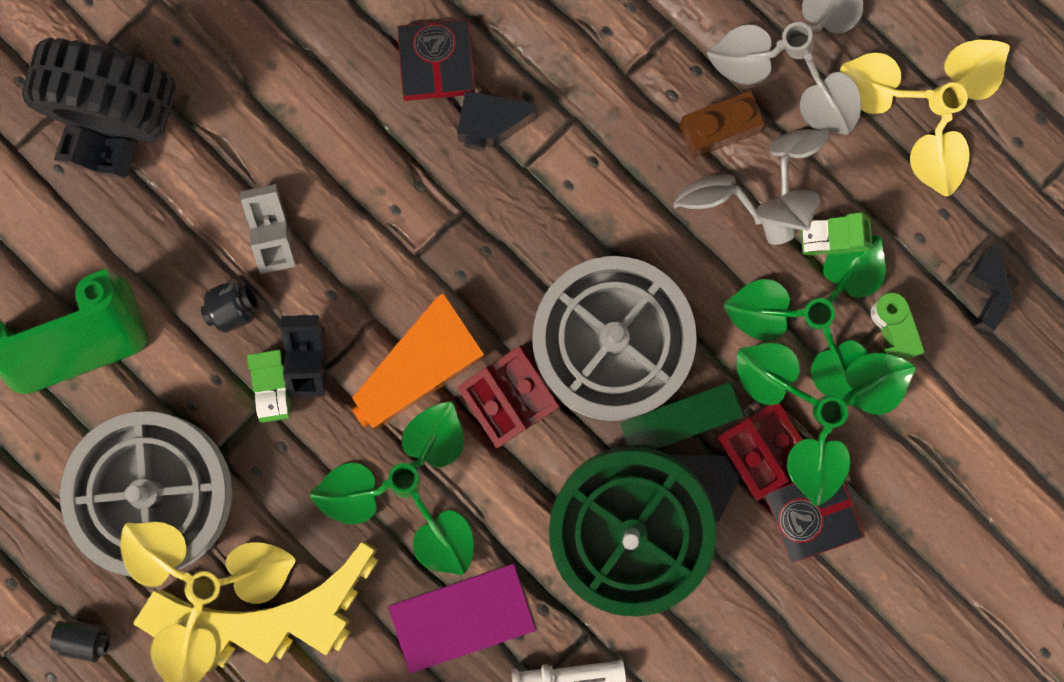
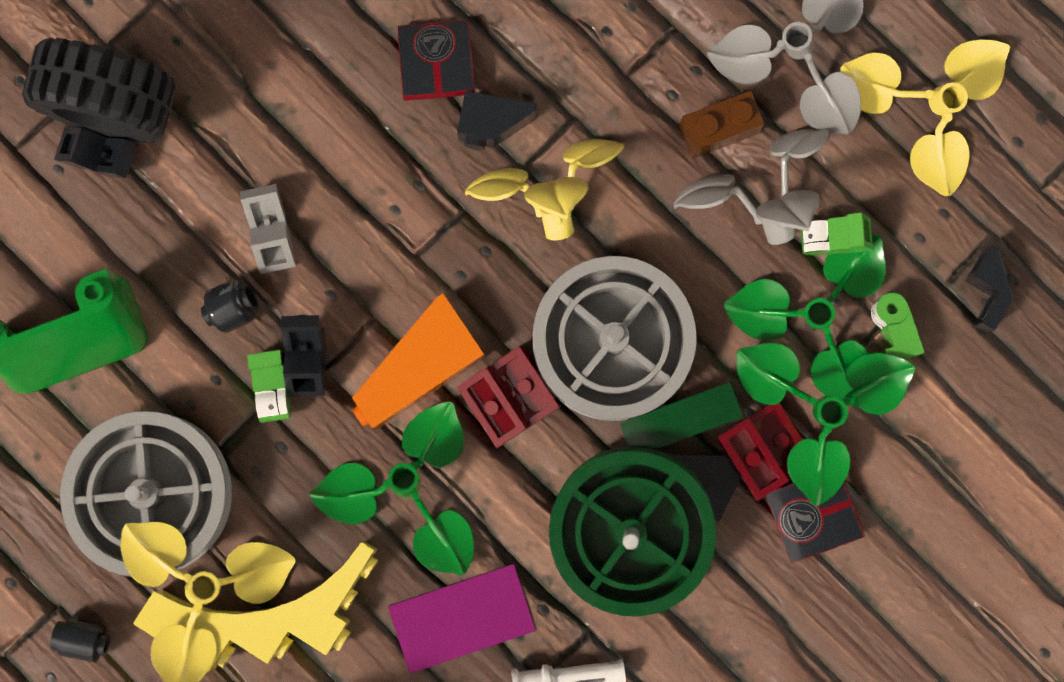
(554, 198): none -> light yellow plant

